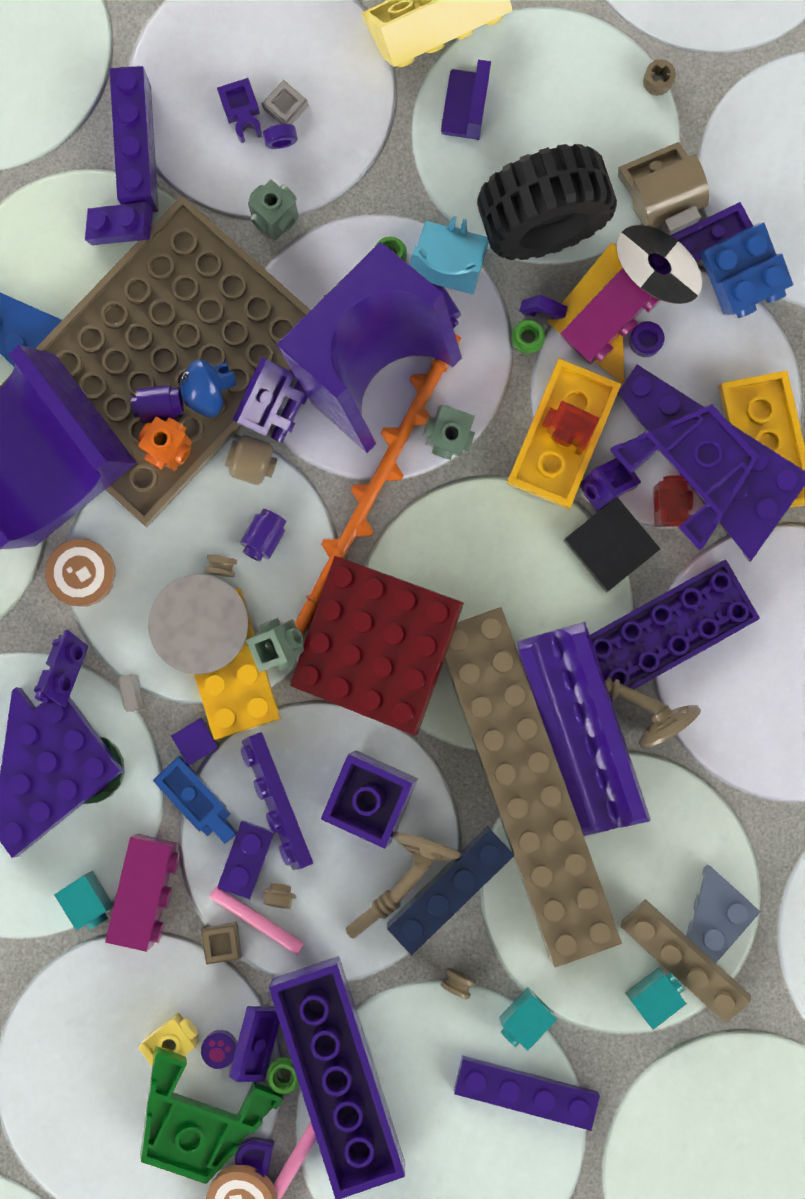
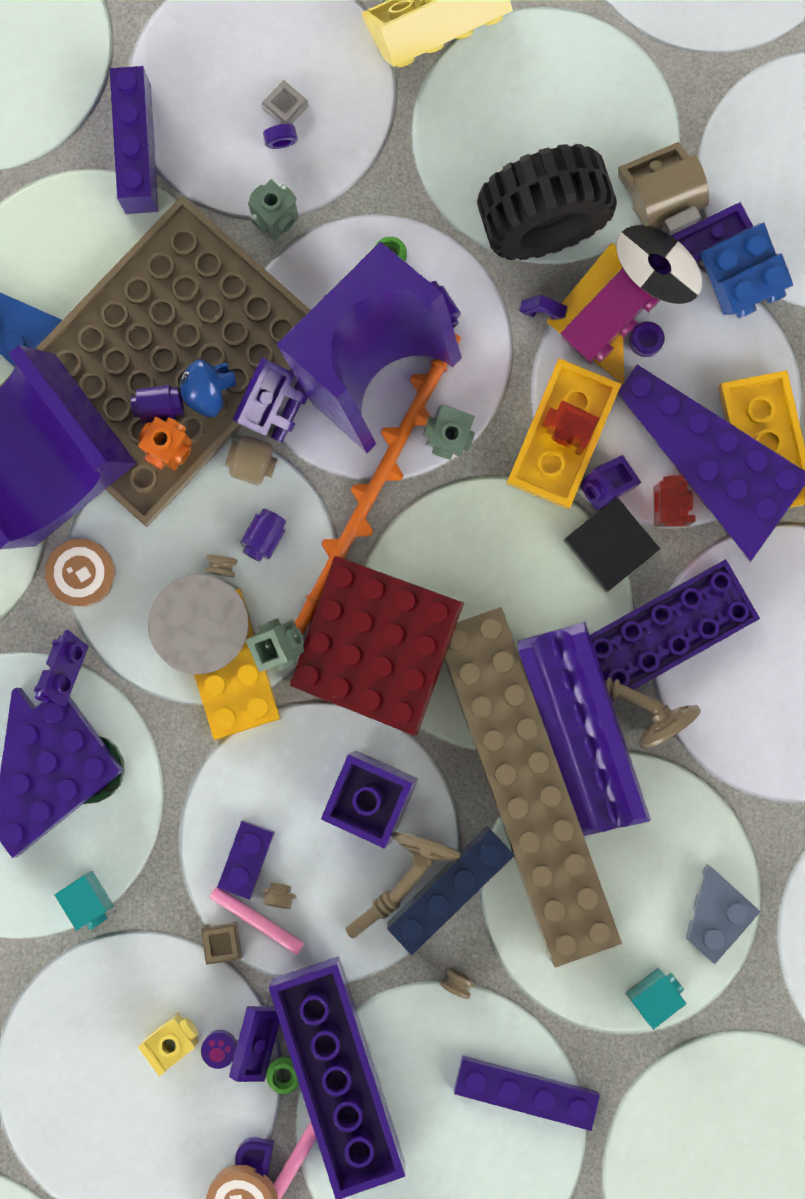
(118, 223): dark purple plate -> none
(131, 693): light grey tile -> none
(142, 892): magenta brick -> none
(192, 1135): green wing -> none
(195, 741): dark purple tile -> none
(195, 799): blue hinge -> none
(240, 106): dark purple plate -> none
(280, 814): dark purple plate -> none
(450, 255): medium azure piece -> none
(466, 101): dark purple panel -> none
(526, 1020): teal brick -> none
(533, 328): bright green plate -> none
(659, 67): dark tan bush -> none
(685, 961): dark tan plate -> none
(707, 456): dark purple wing -> none

